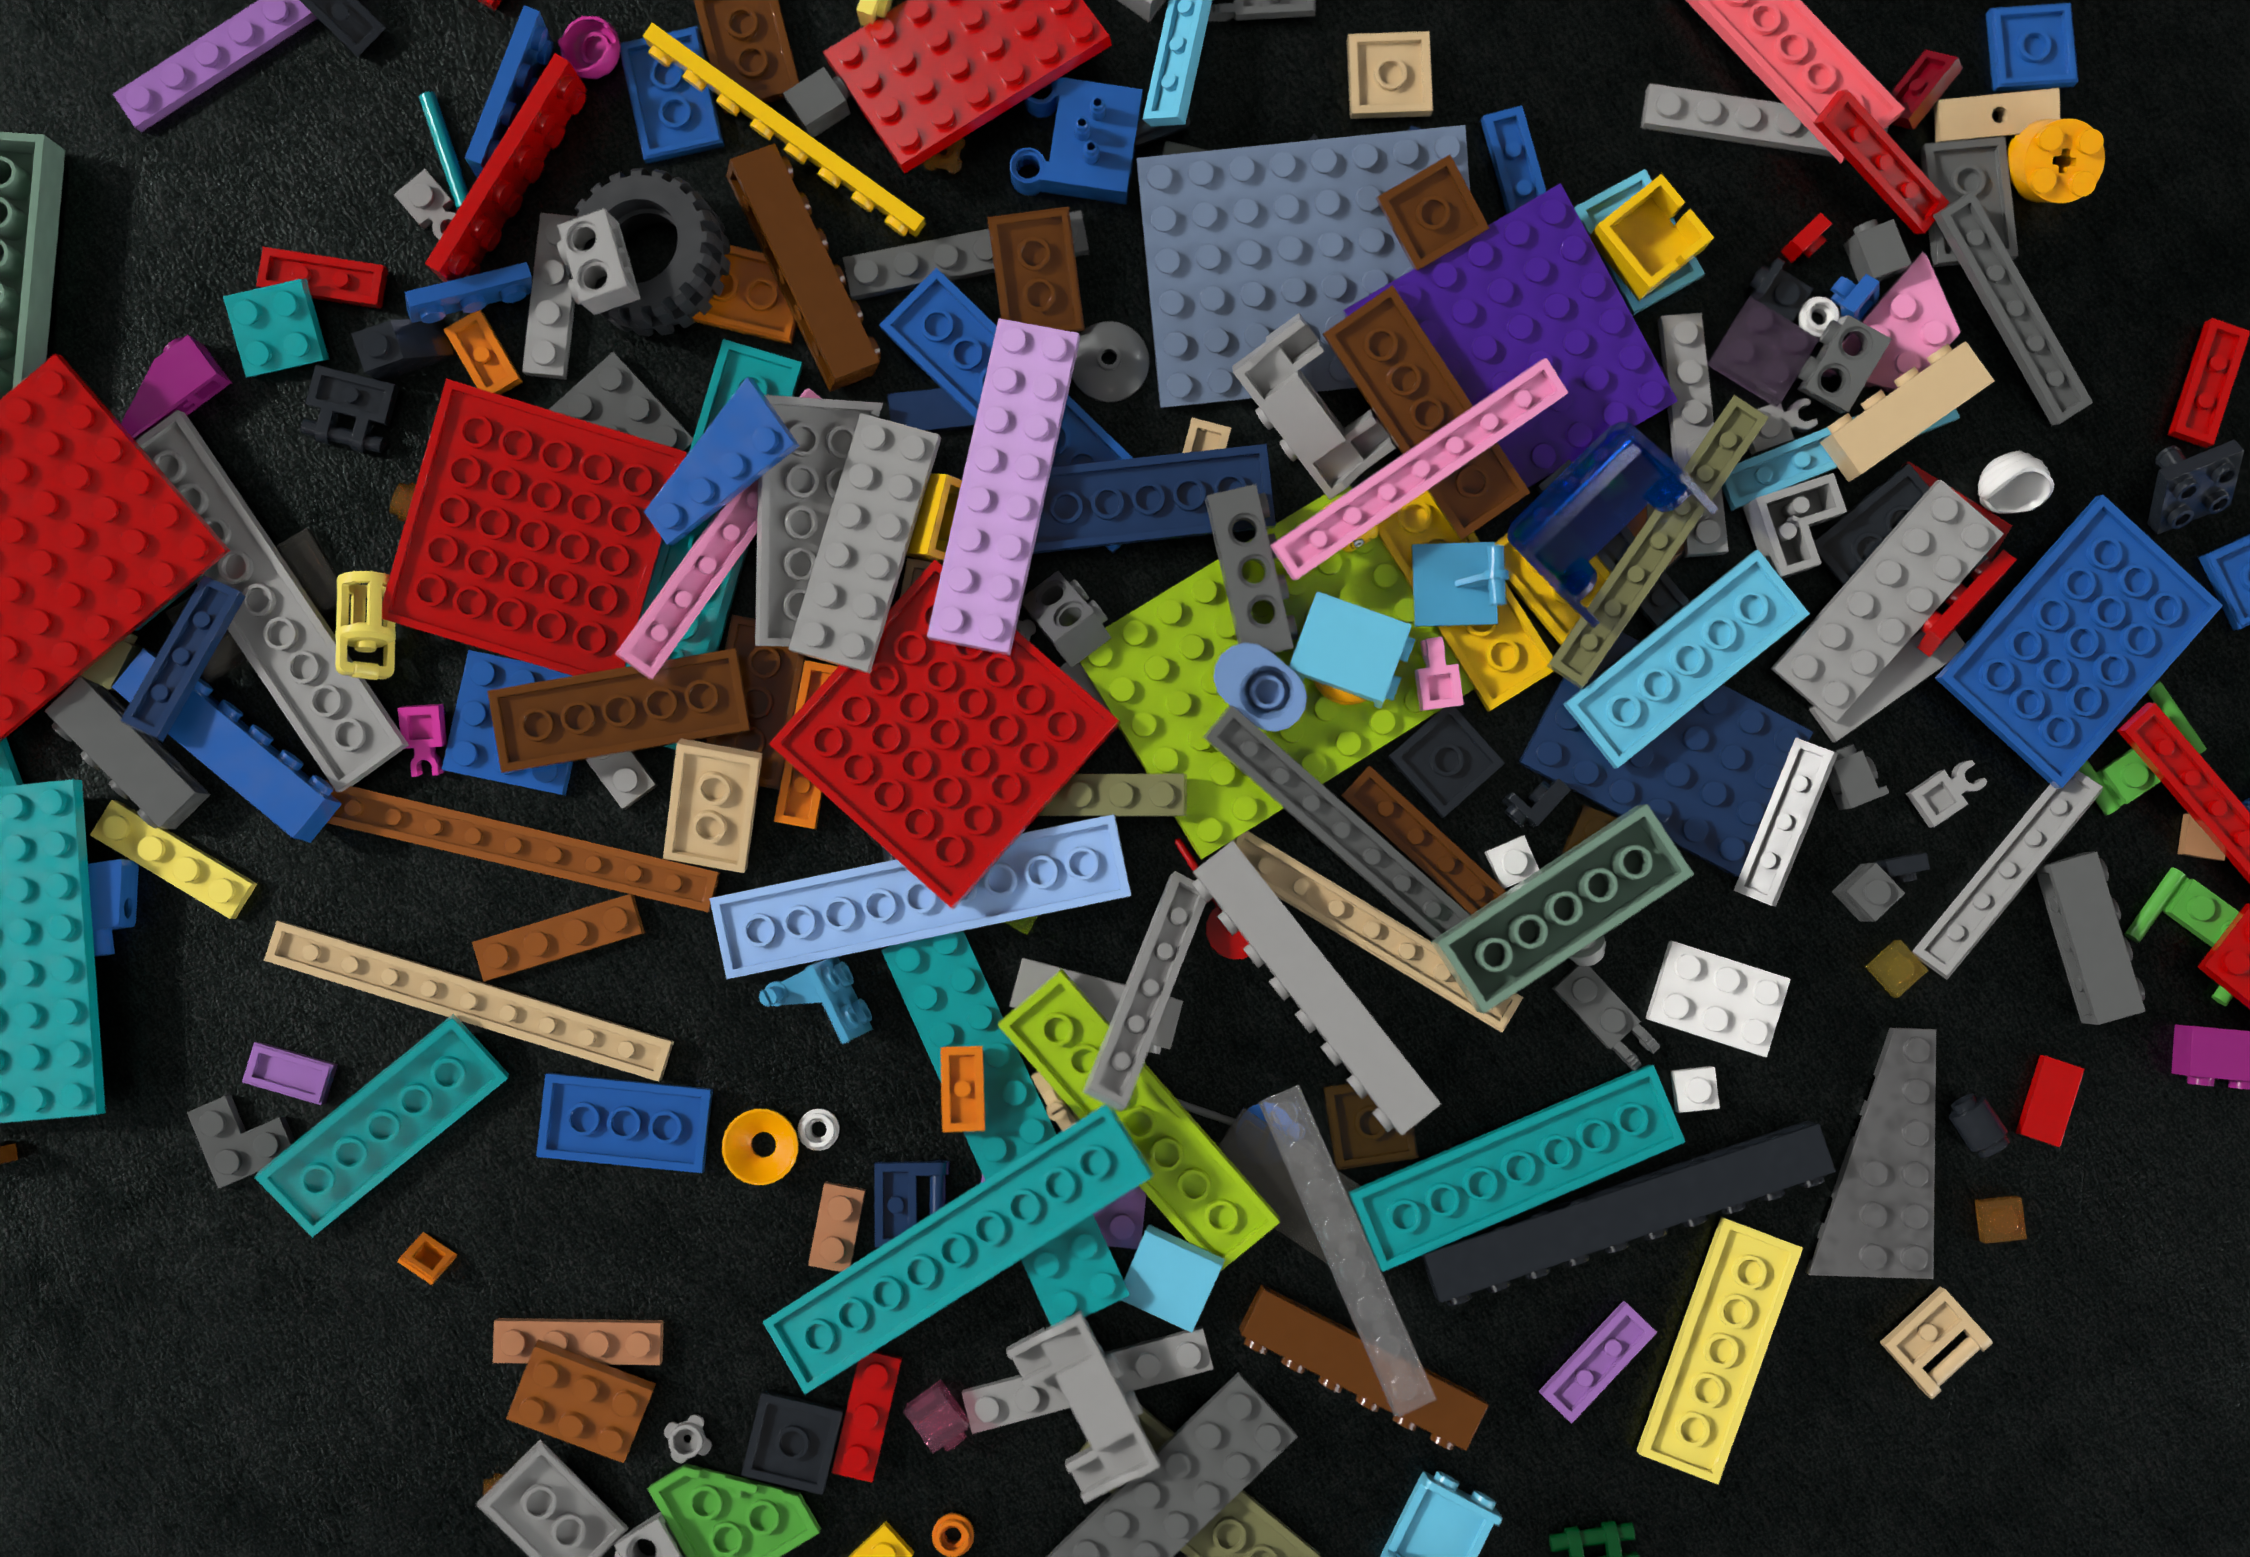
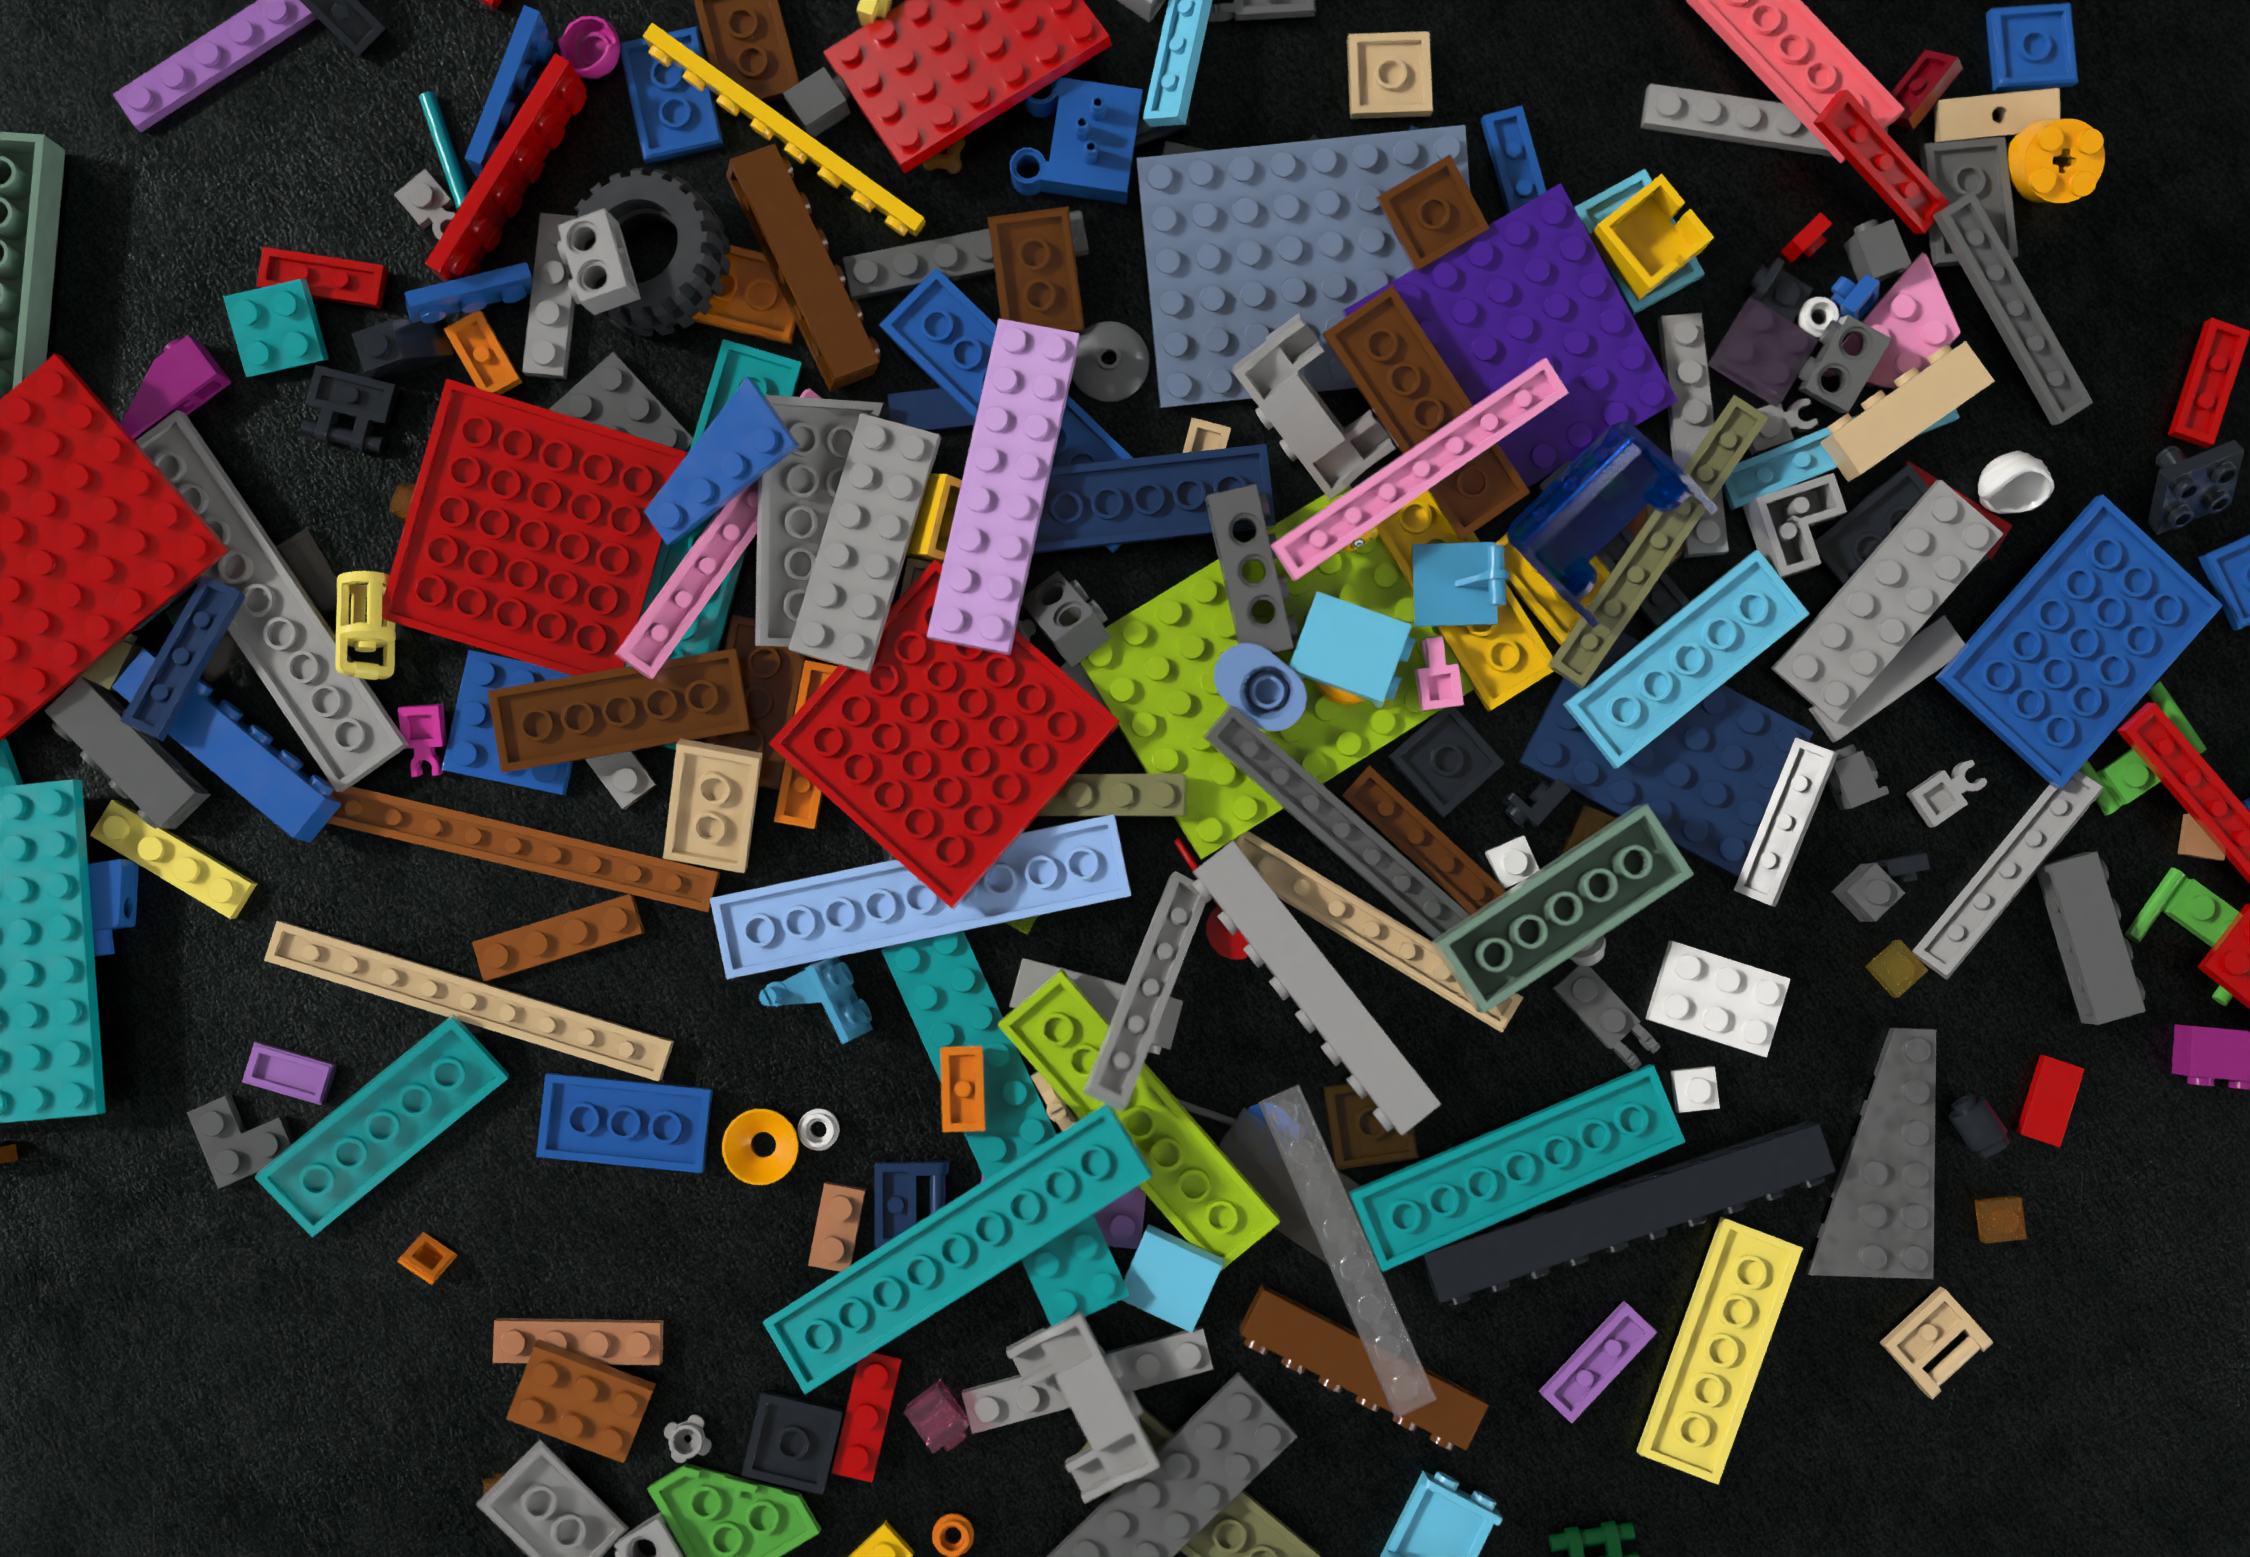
(1964, 601): red plate -> none

